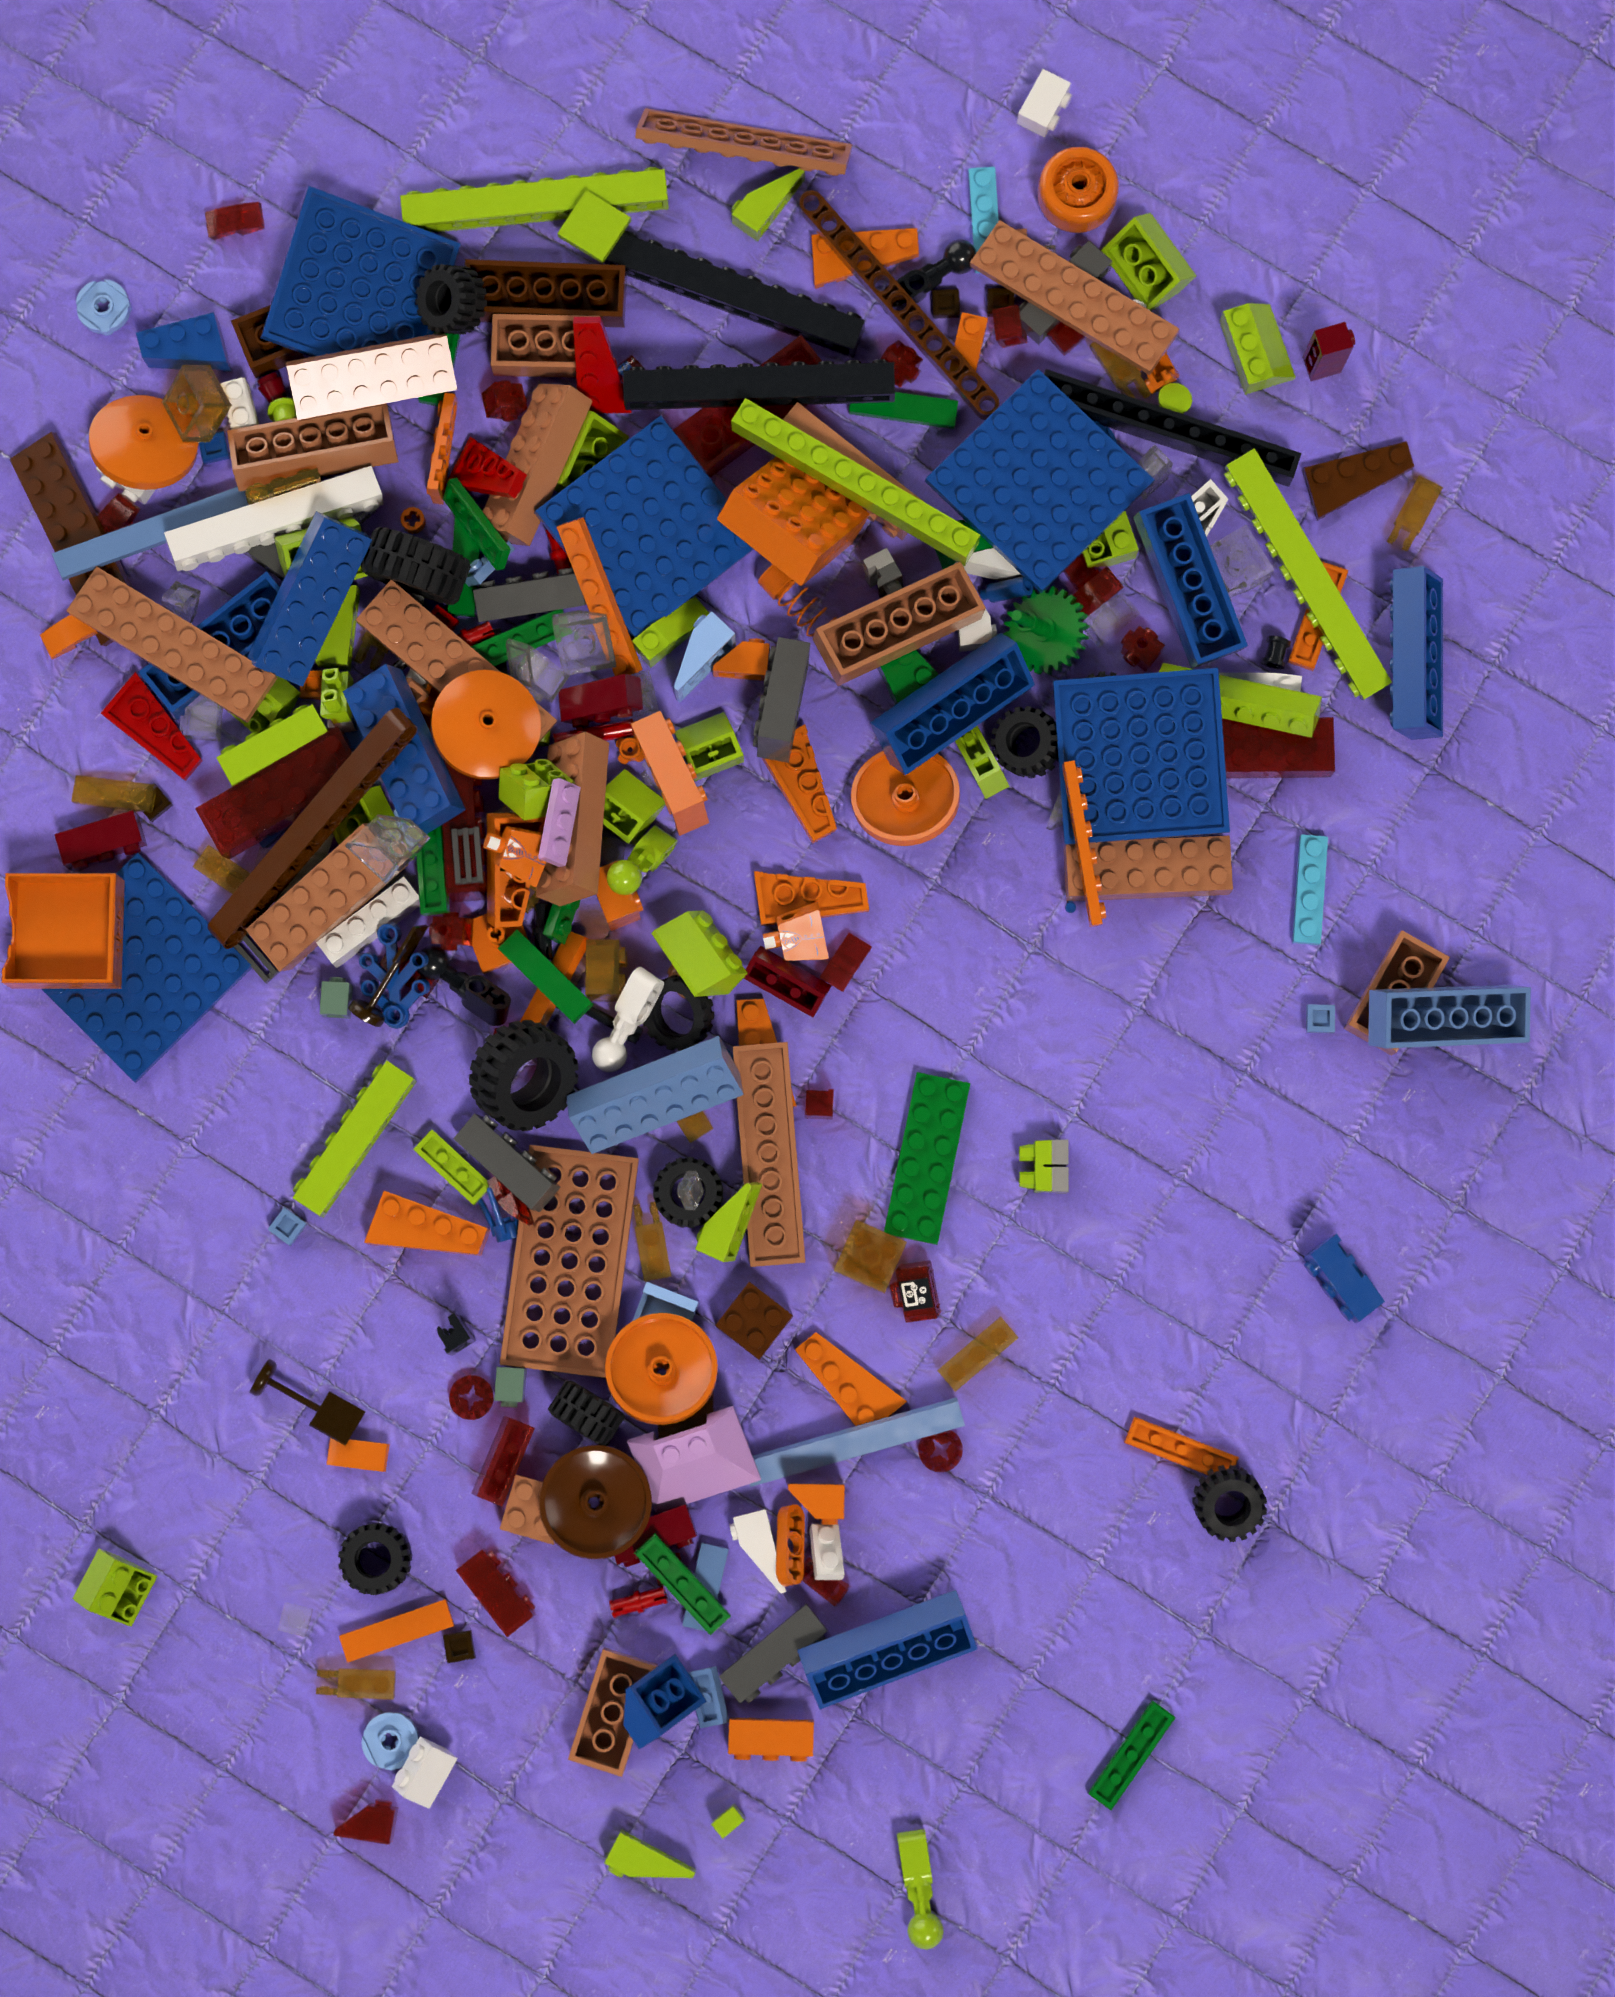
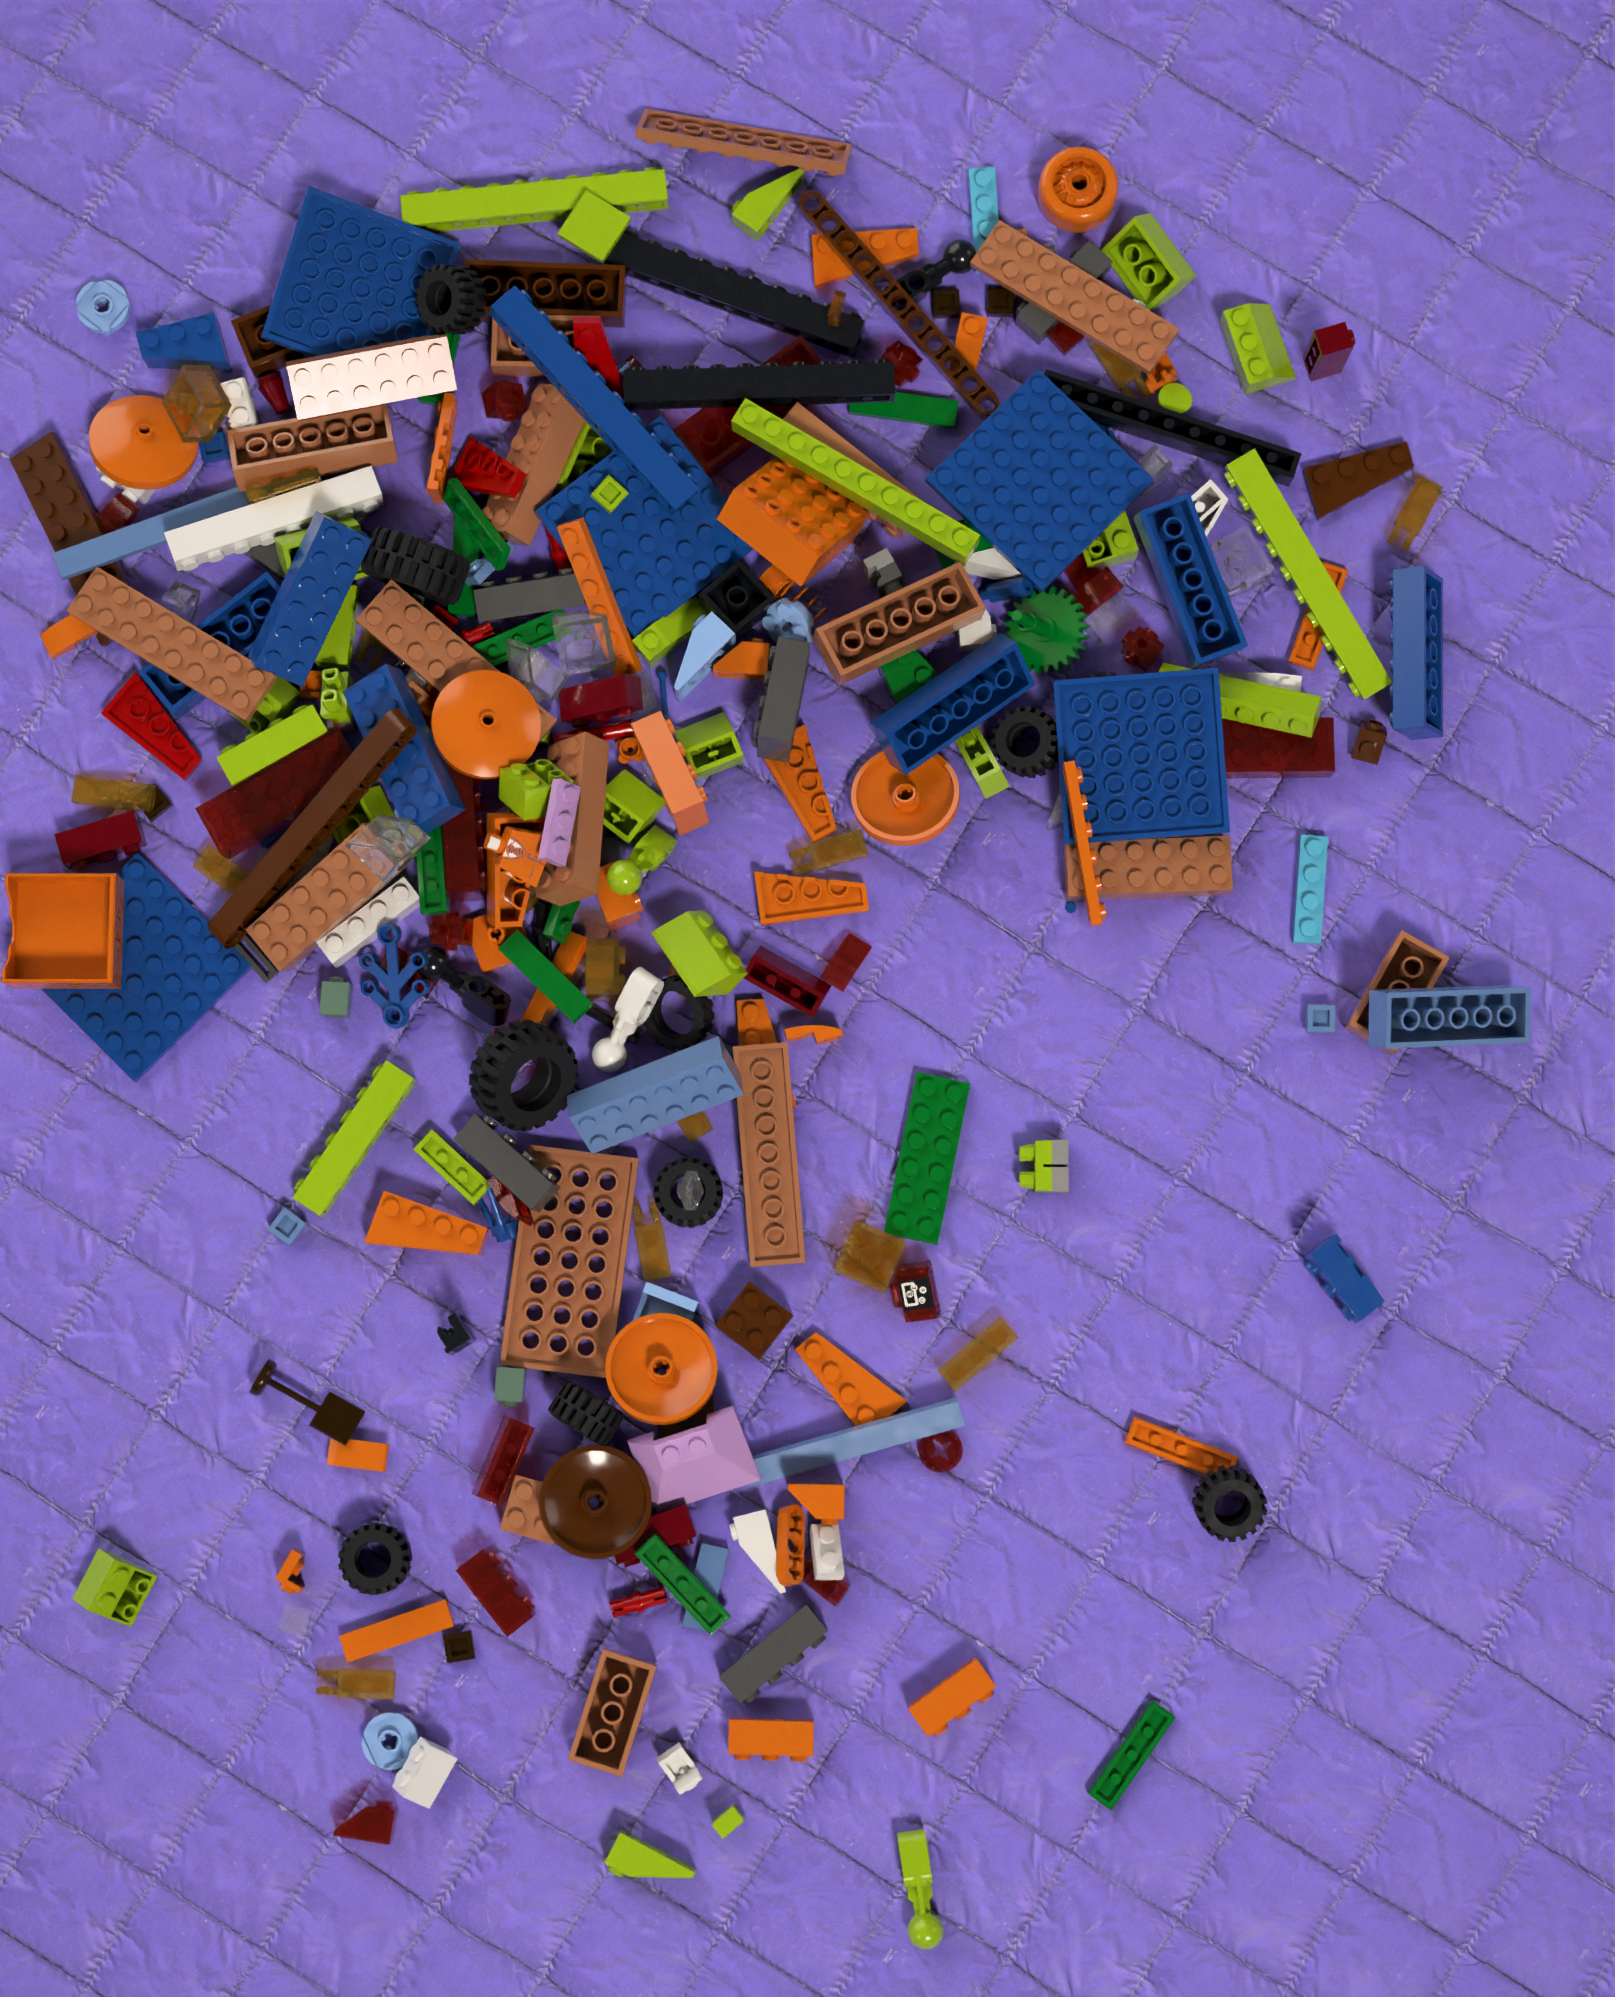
(202, 720): clear slope -> none
(234, 219): clear red slope -> none
(281, 409): lime piece -> none
(292, 1566): none -> orange bracket
(368, 1011): dark brown piece -> none
(407, 514): orange bush -> none
(464, 1386): clear red gear -> none
(465, 832): dark grey tile -> none
(594, 400): none -> blue brick
(609, 494): none -> lime tile
(660, 1701): blue slope -> none
(662, 675): none -> blue hinge
(680, 1768): none -> white bracket
(714, 1710): medium blue plate -> none
(726, 1228): lime slope -> none
(737, 599): none -> black brick
(786, 611): none -> light blue plate
(799, 935): torso -> none
(819, 1104): clear red panel -> none
(821, 1033): none -> orange slope
(831, 852): none -> clear yellow hinge
(836, 308): none -> clear orange tile
(887, 1649): blue brick -> none
(952, 1698): none -> orange brick
(1008, 326): clear red panel -> none
(1044, 103): white brick -> none
(1275, 652): black bush -> none
(1369, 741): none -> reddish brown bracket

